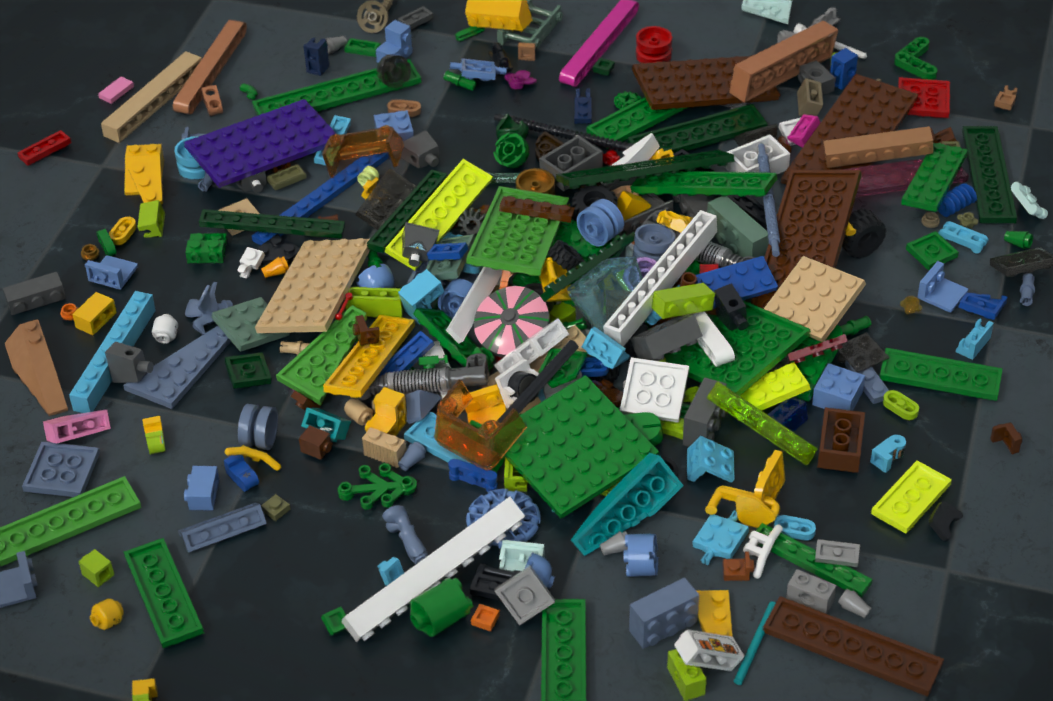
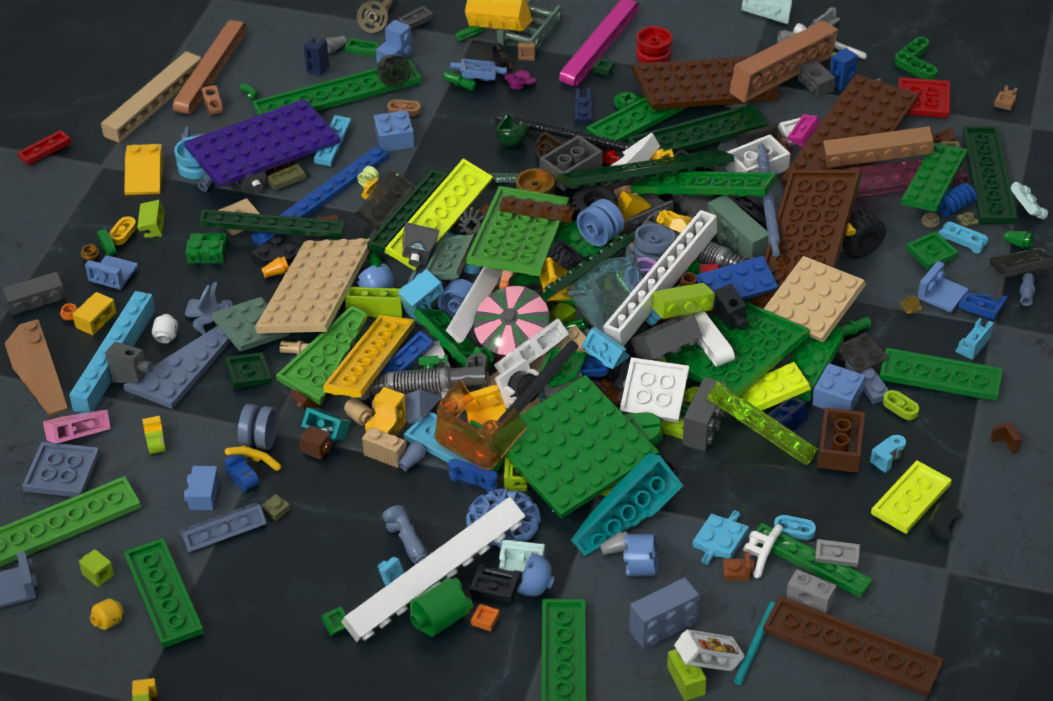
(116, 90): bright pink tile -> none
(147, 178): yellow wing -> none
(250, 260): white plate -> none
(348, 296): red hinge -> none
(362, 144): clear orange windscreen -> none
(364, 334): reddish brown bracket -> none
(401, 485): green plant -> none
(421, 150): dark grey torso -> none
(447, 251): blue plate -> none
(511, 150): green cylinder -> none
(524, 595): light grey plate -> none
(709, 457): medium azure bracket -> none
(715, 612): yellow wing -> none
(755, 507): yellow plate -> none
(810, 98): dark tan brick -> none
(817, 350): dark red wing -> none
(853, 602): light grey cone -> none

